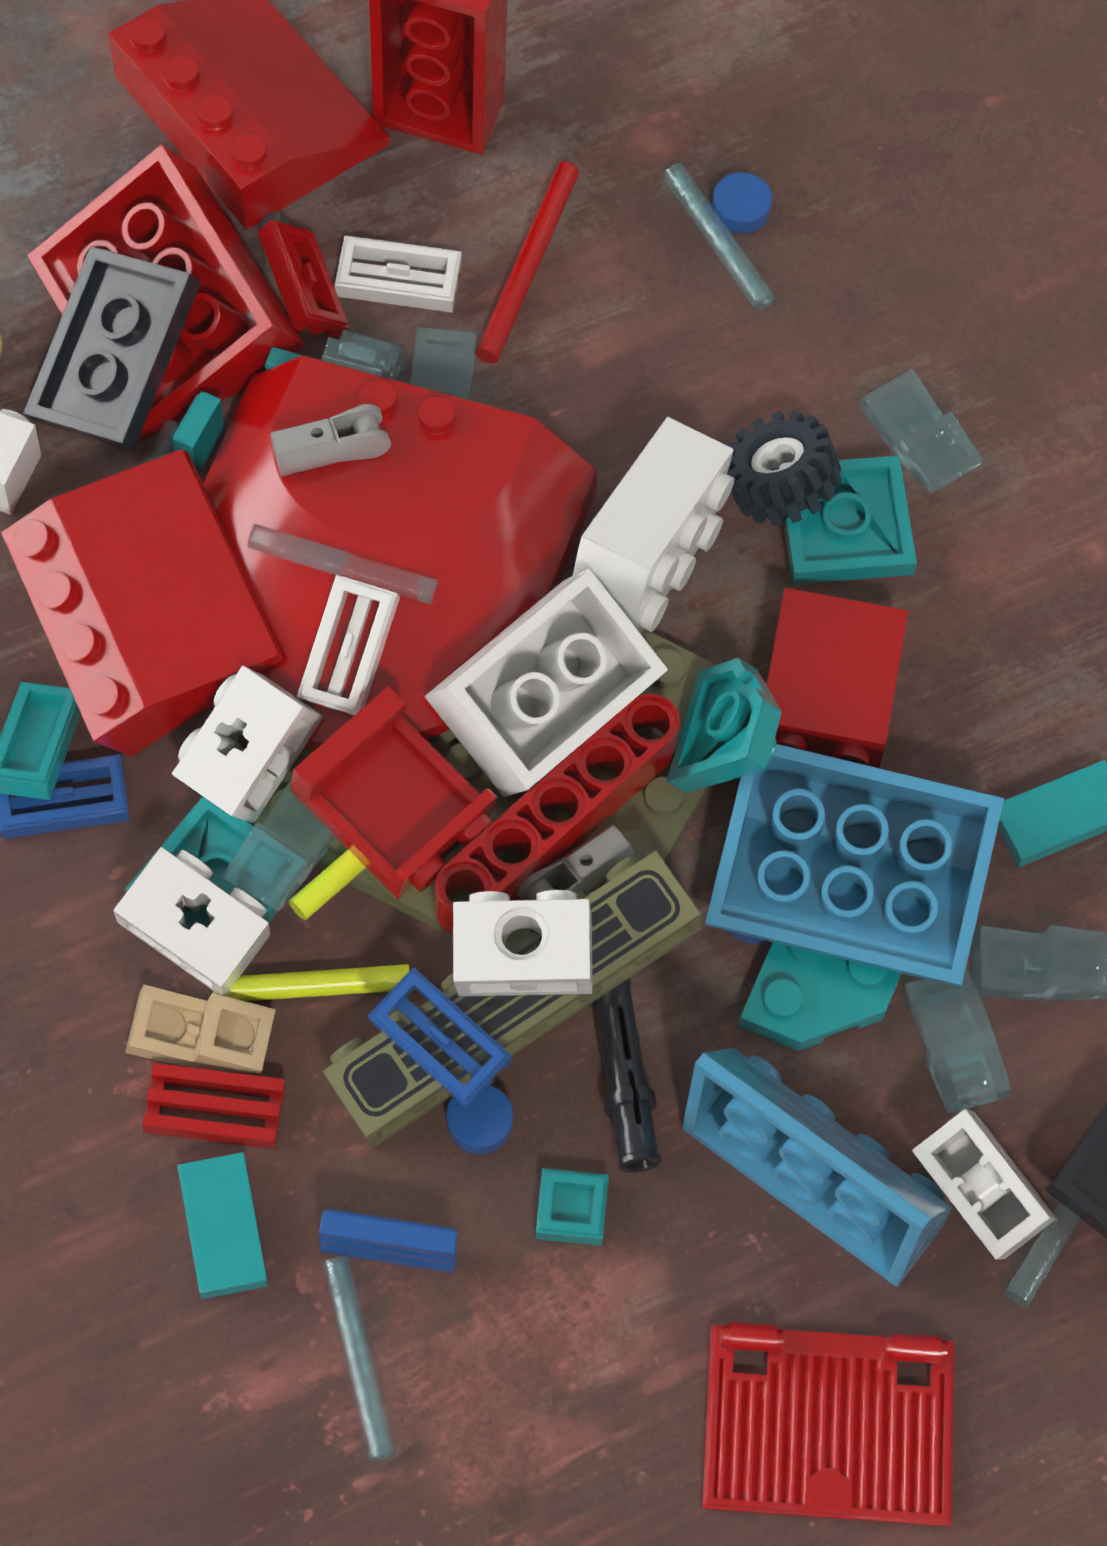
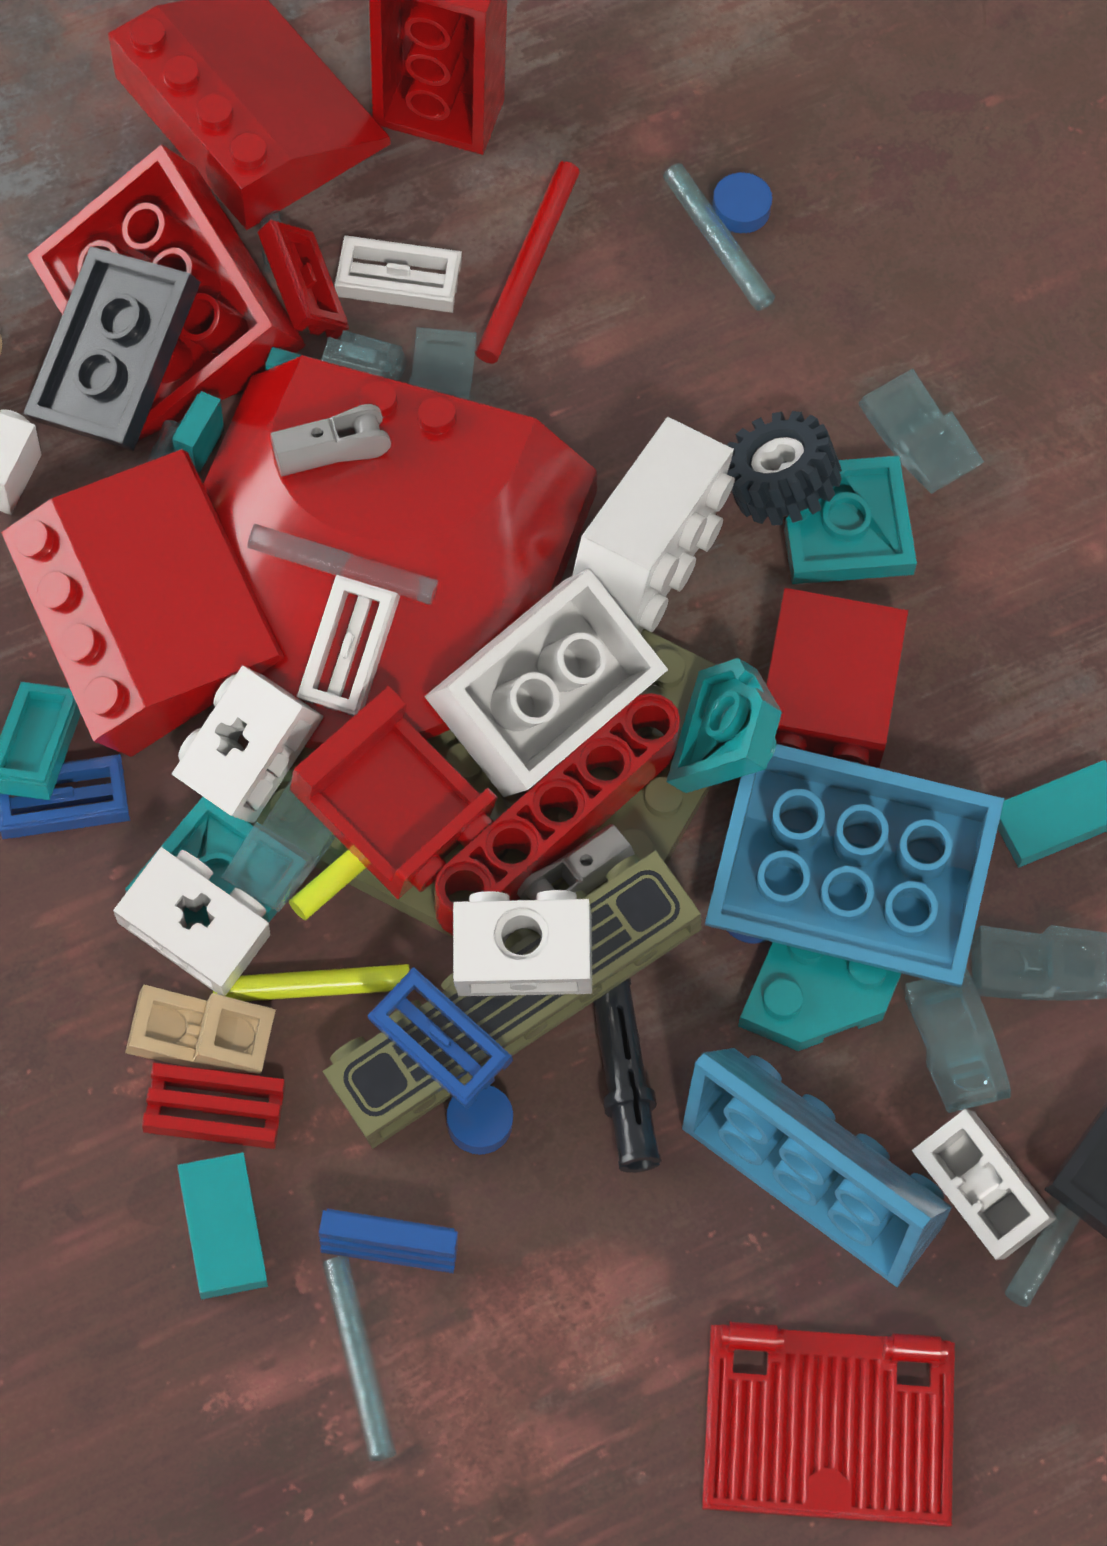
(572, 1207): teal tile -> none

